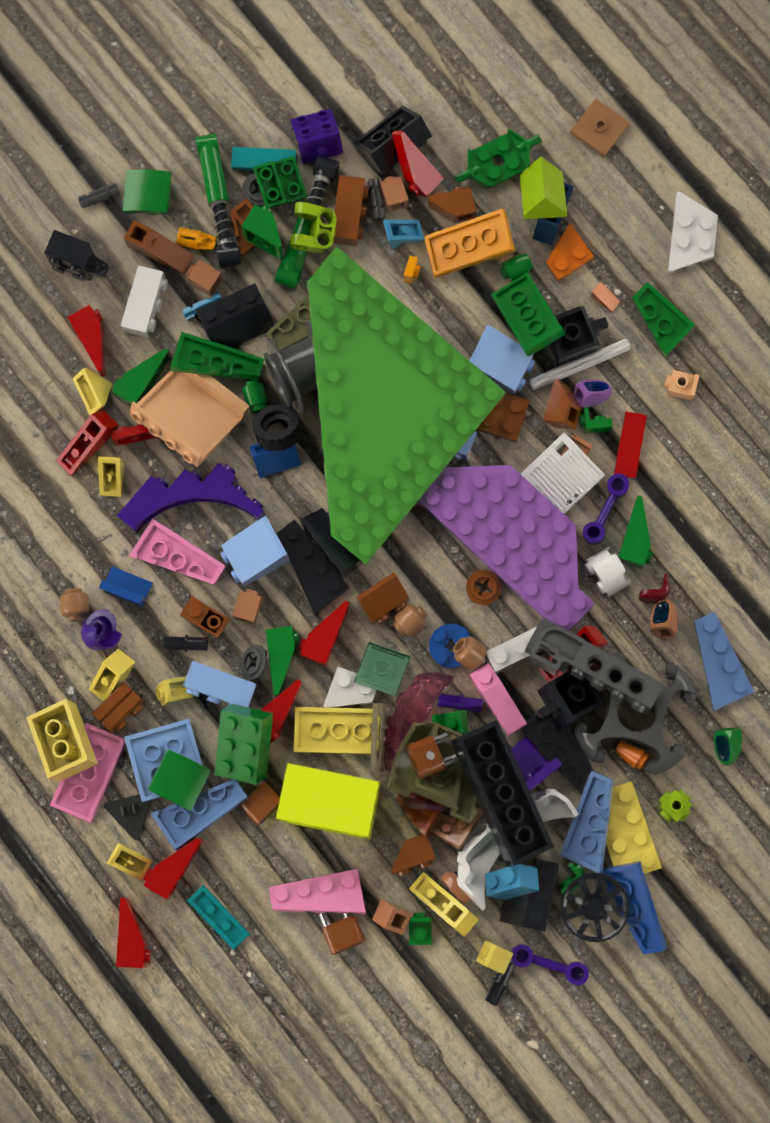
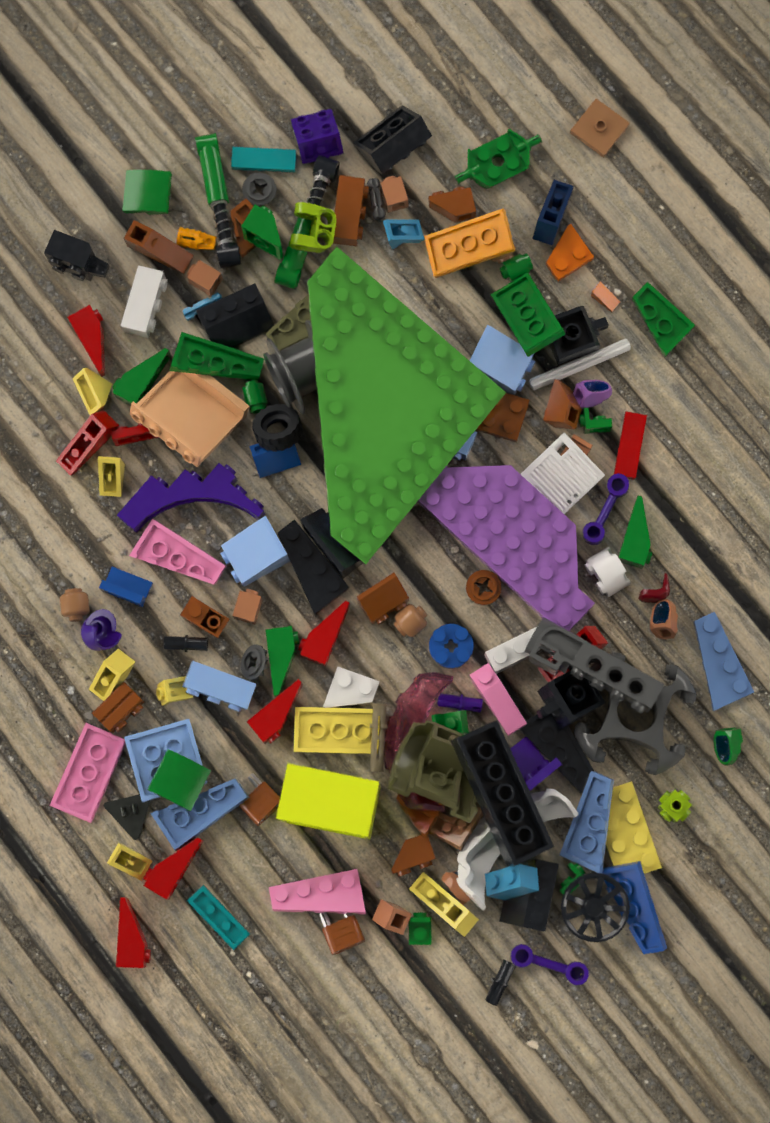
(61, 740): light yellow brick -> none
(98, 195): dark grey axle -> none
(243, 744): green brick -> none
(280, 182): green slope -> none
(382, 669): clear green tile -> none
(412, 269): light orange plate -> none
(416, 168): slope -> none
(427, 757): dark orange piece -> none
(470, 653): medium nougat head -> none
(494, 957): light yellow slope -> none
(543, 191): lime slope -> none
(633, 755): orange cone -> none
(685, 392): light nougat brick -> none
(691, 234): white wing -> none

